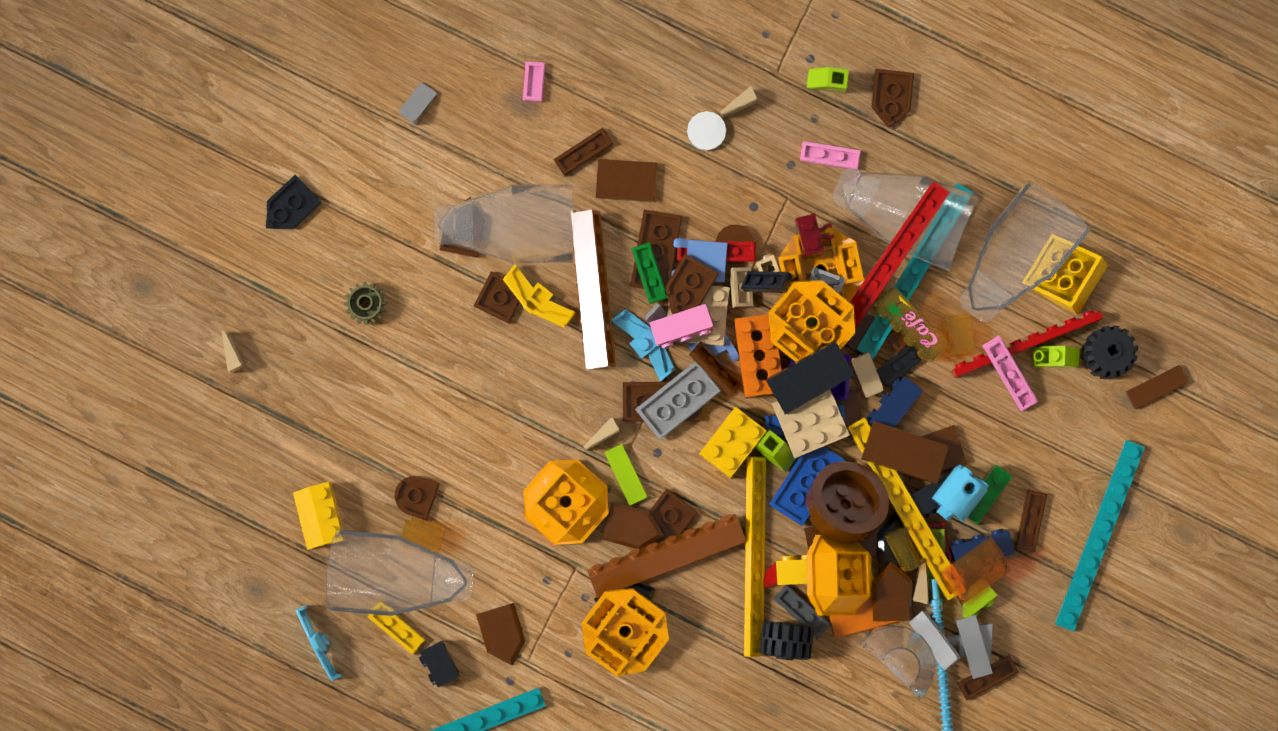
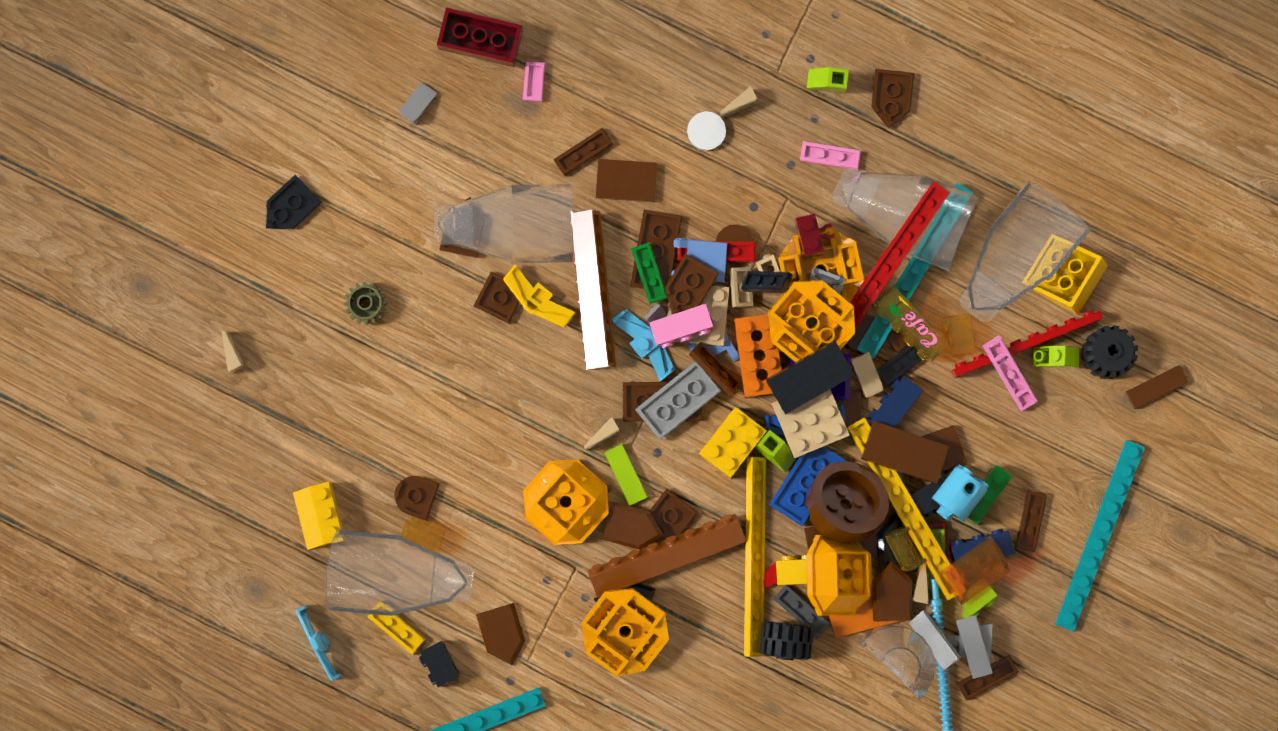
(480, 37): none -> dark red brick

